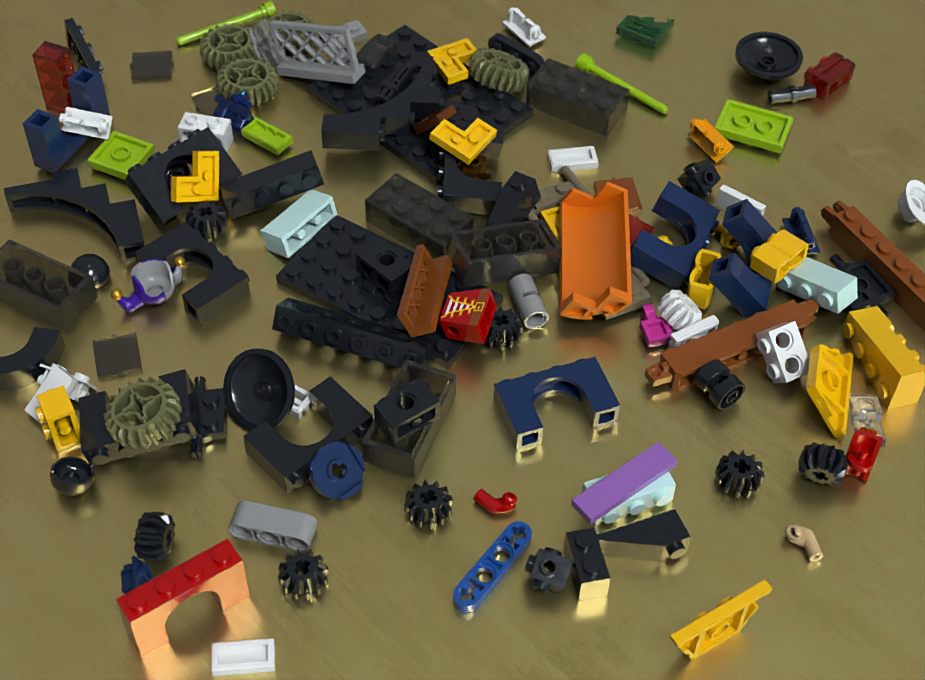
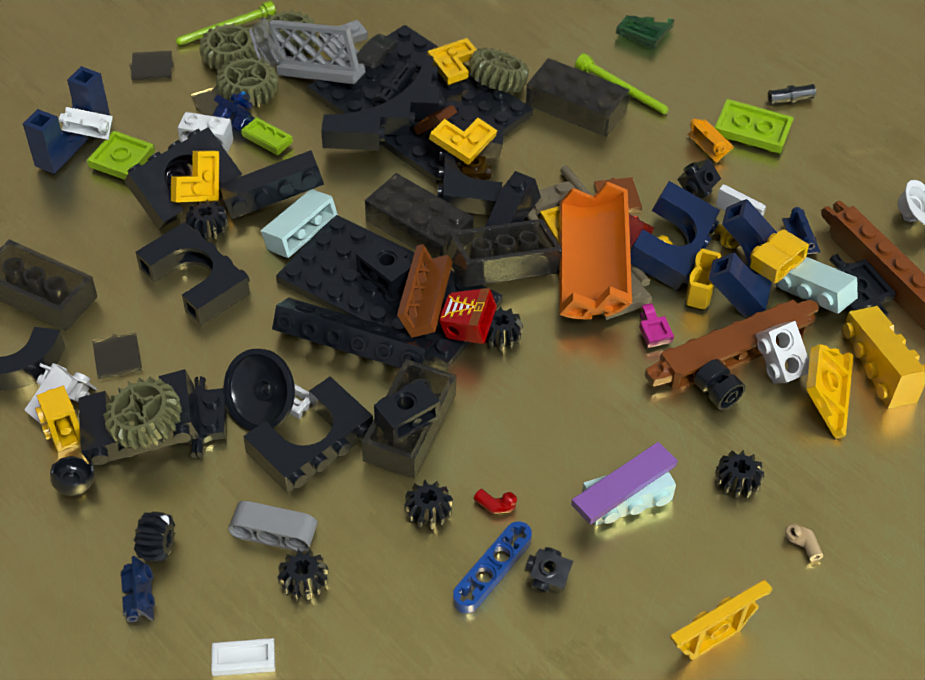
(53, 69): clear red brick -> none
(82, 50): black wing -> none
(90, 203): black arch -> none
(93, 266): black hair -> none
(149, 605): red arch -> none
(151, 283): piece -> none
(321, 466): dark blue plate -> none
(523, 28): white hinge -> none
(528, 301): light grey pin -> none
(529, 57): black plate -> none
(575, 158): white tile -> none
(580, 380): dark blue arch -> none
(589, 567): black brick -> none
(648, 539): black slope -> none
(679, 310): white gear -> none
(693, 331): white tile -> none
(768, 55): black dish -> none
(823, 463): black gear -> none
(829, 74): clear red brick -> none
(863, 452): red hips -> none
(867, 413): clear slope -> none

